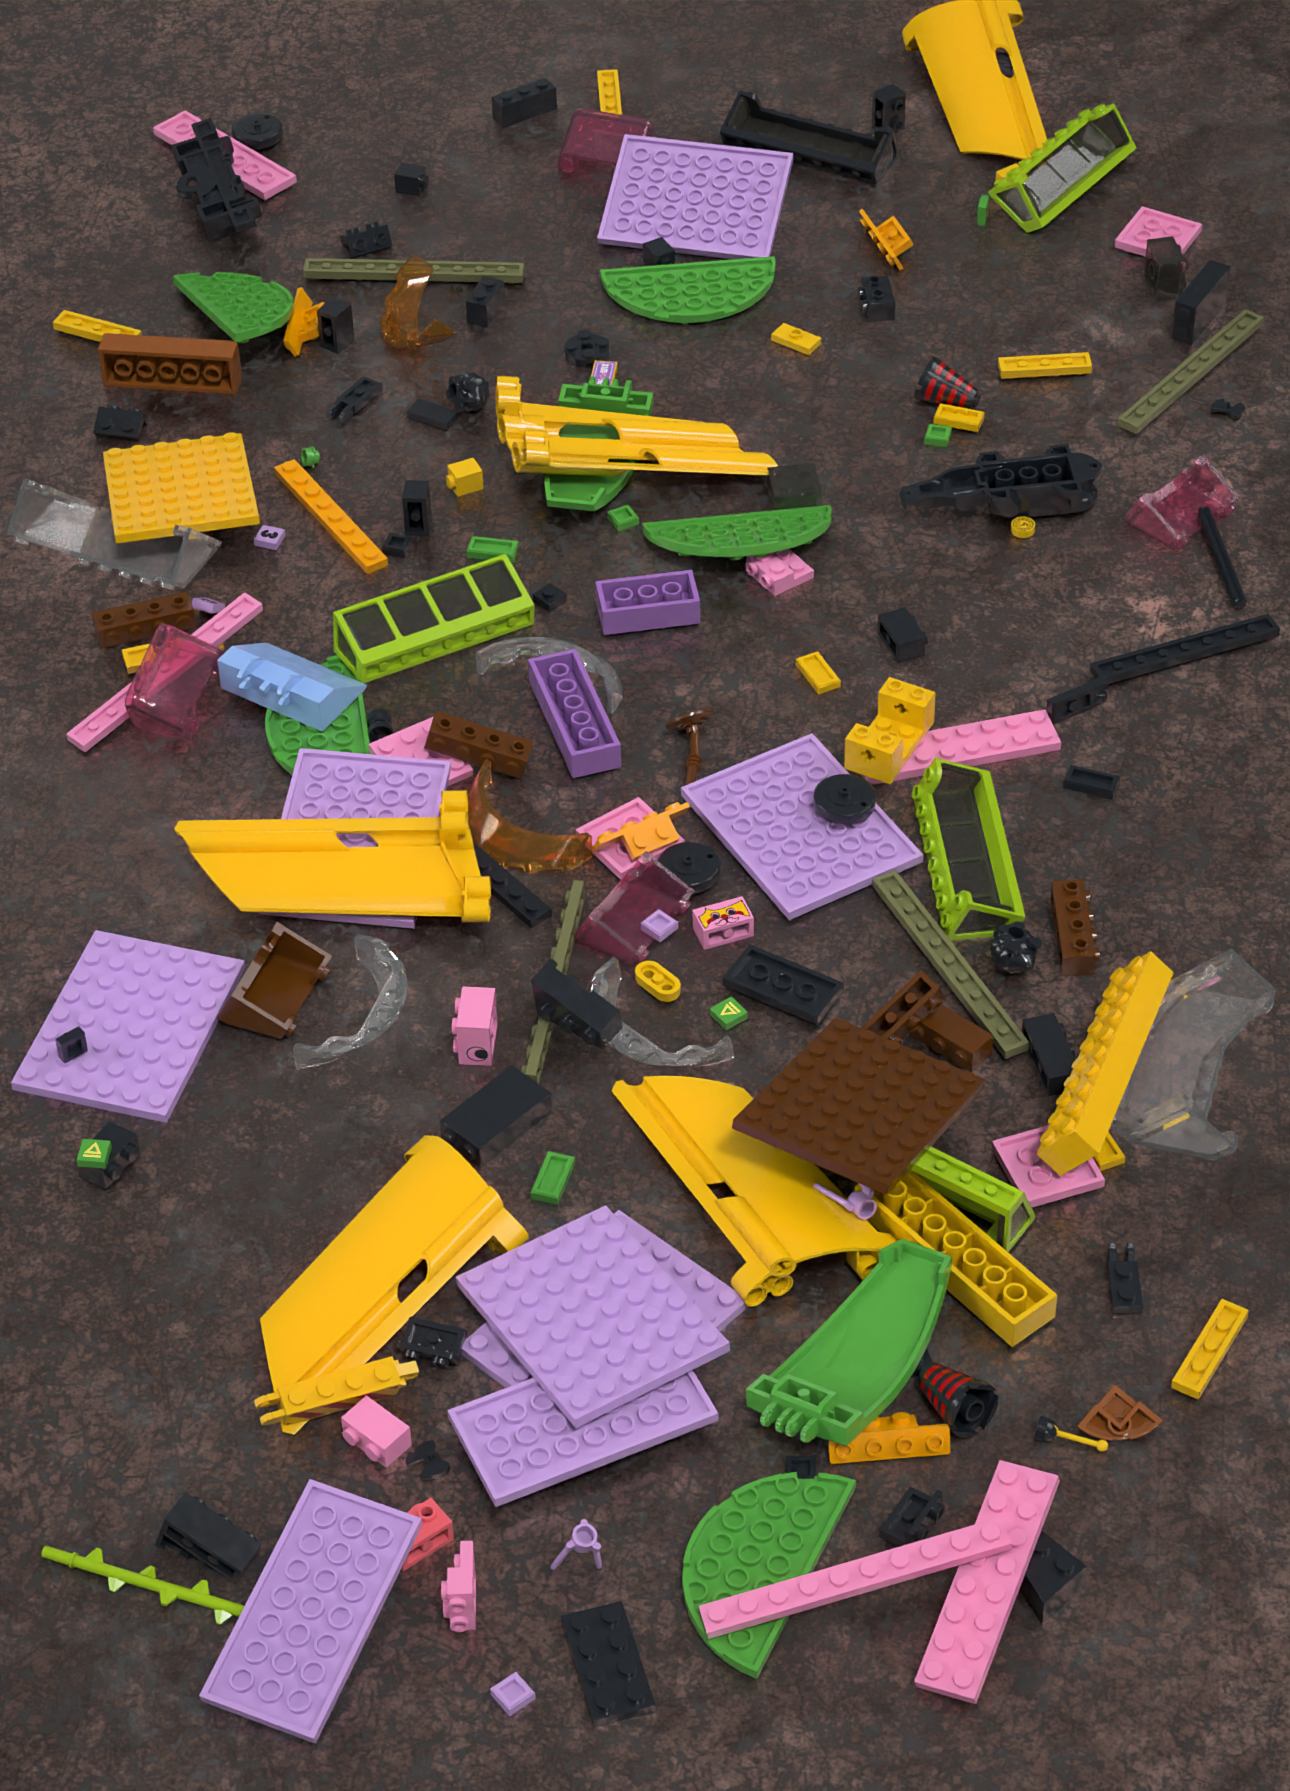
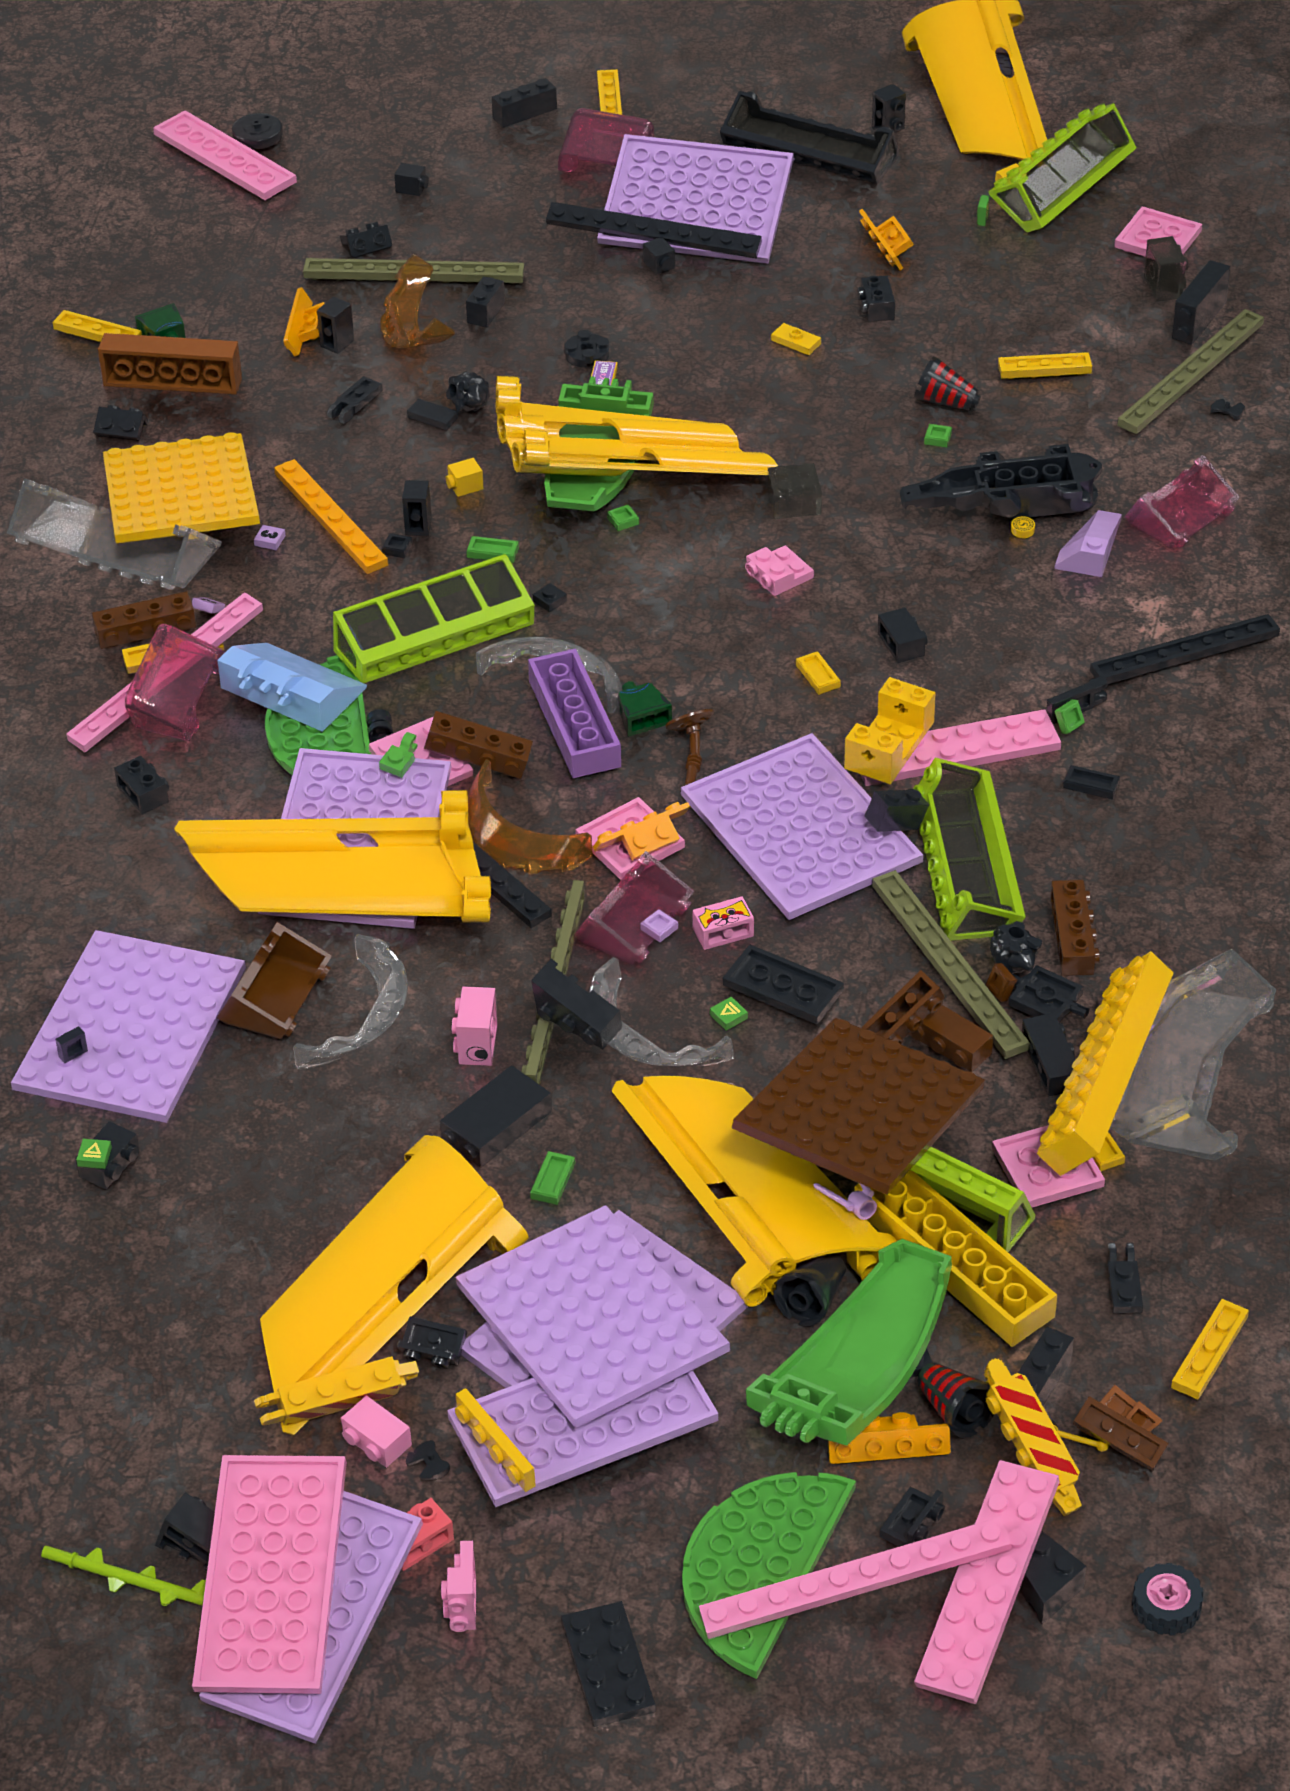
(142, 784): none -> black brick
(161, 322): none -> dark green torso
(219, 190): black piece -> none
(238, 302): bright green plate -> none
(270, 1575): none -> bright pink plate
(310, 457): bright green plate -> none
(399, 759): none -> bright green plate
(499, 1445): none -> yellow plate
(512, 1693): lavender tile -> none
(582, 1541): lavender plant -> none
(643, 708): none -> dark green torso
(647, 602): medium lavender brick -> none
(651, 228): none -> black plate
(657, 981): yellow plate -> none
(691, 290): bright green plate -> none
(693, 864): black wheel -> none
(740, 533): bright green plate -> none
(803, 1465): black tile -> none
(810, 1289): none -> black cone
(844, 799): black wheel -> none
(896, 810): none -> black brick
(958, 417): yellow plate -> none
(1001, 982): none -> reddish brown tile
(1031, 1431): none -> yellow hinge
(1047, 993): none -> black plate
(1048, 1362): none -> black brick
(1069, 716): none -> bright green tile
(1090, 546): none -> lavender wedge
(1120, 1433): none -> reddish brown plate
(1162, 1614): none -> black wheel
(1222, 557): black axle -> none

